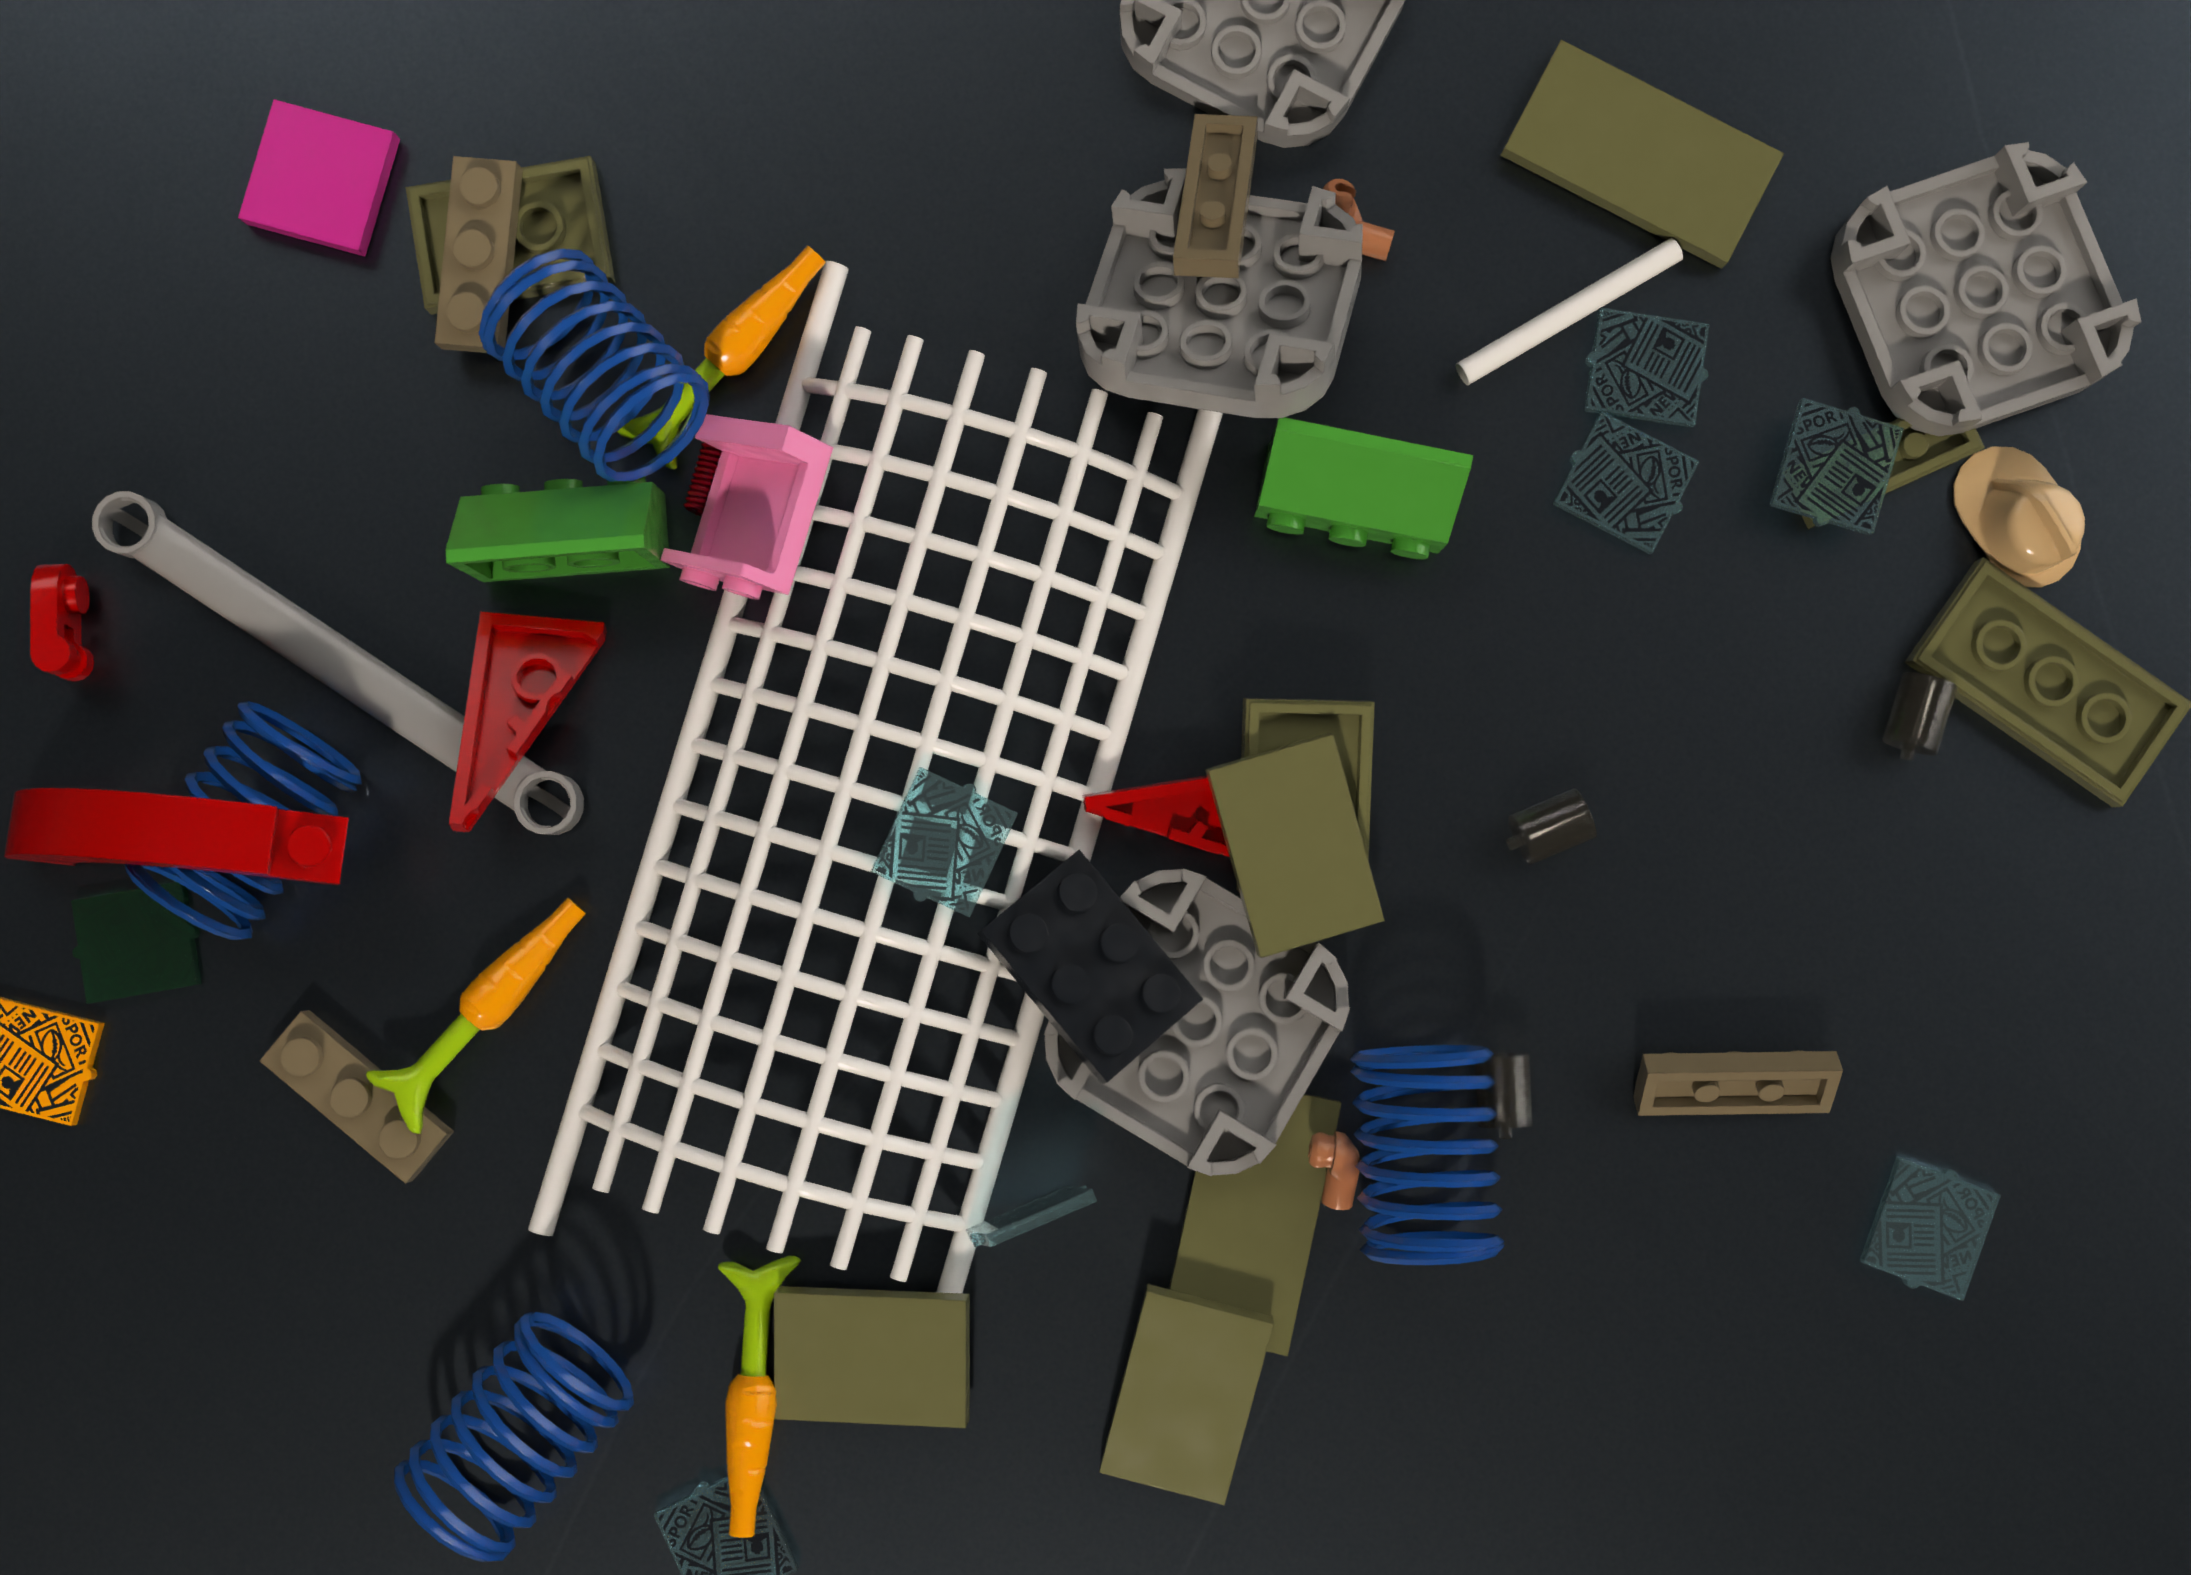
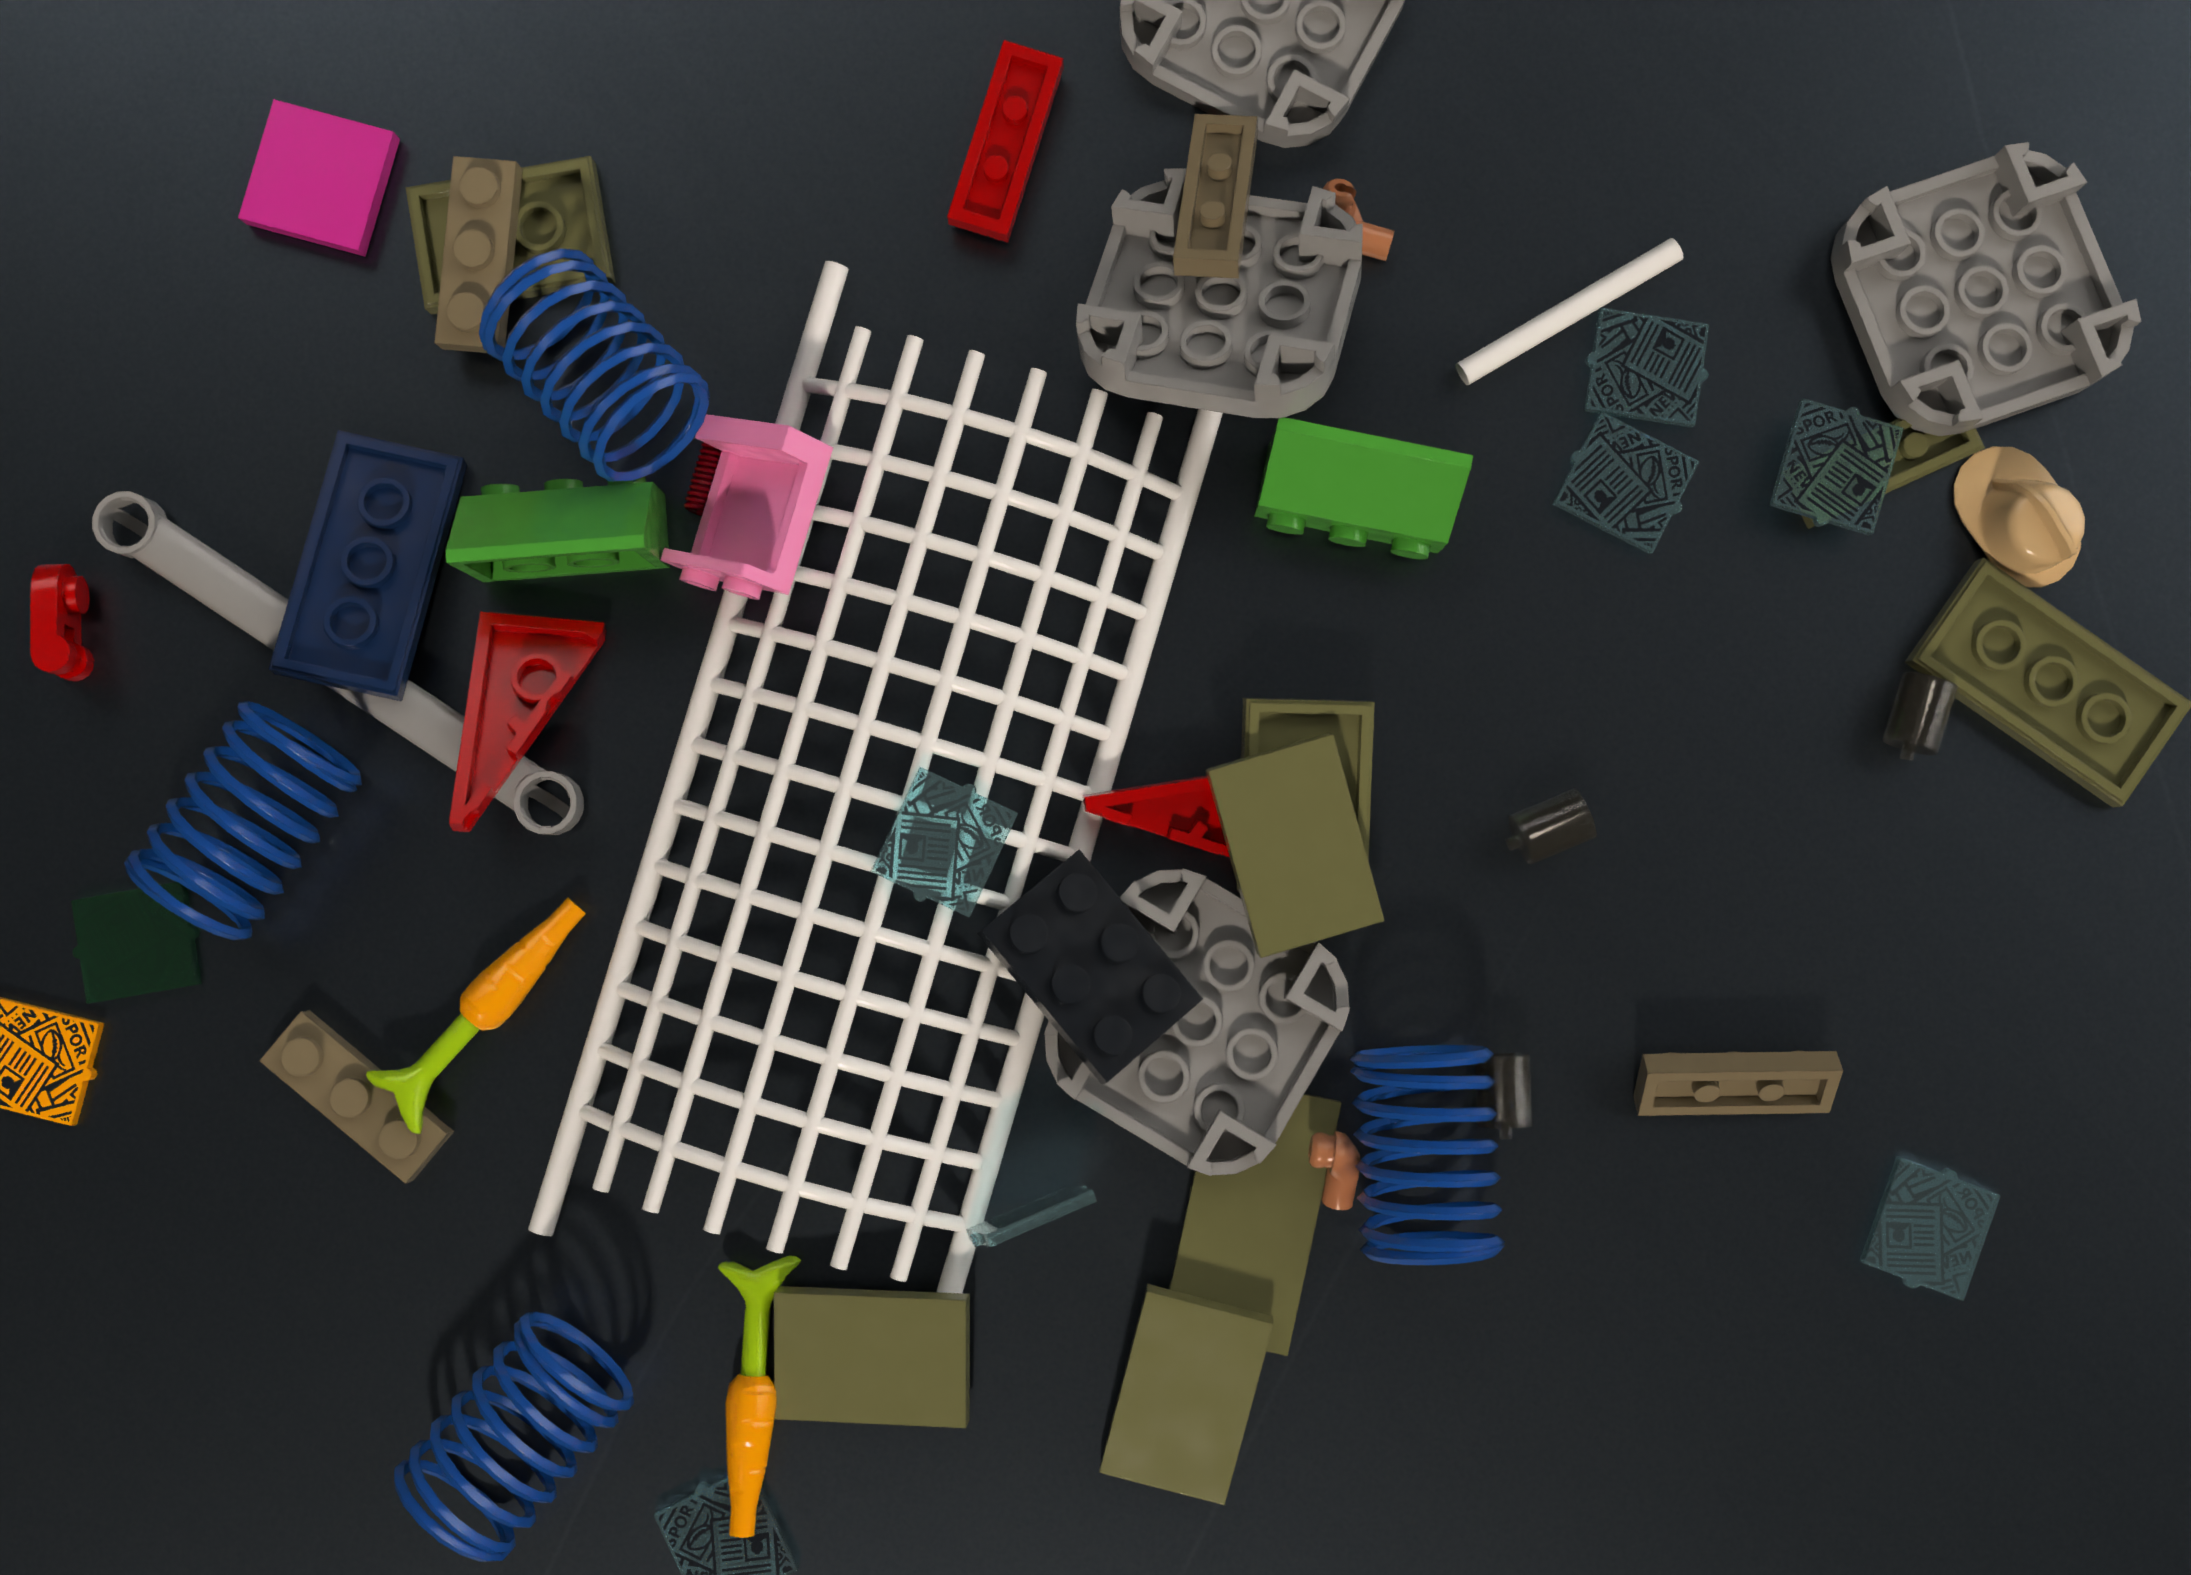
(175, 832): red arch -> none
(368, 566): none -> dark blue tile
(736, 342): light orange piece -> none
(1005, 141): none -> red plate
(1642, 154): olive tile -> none

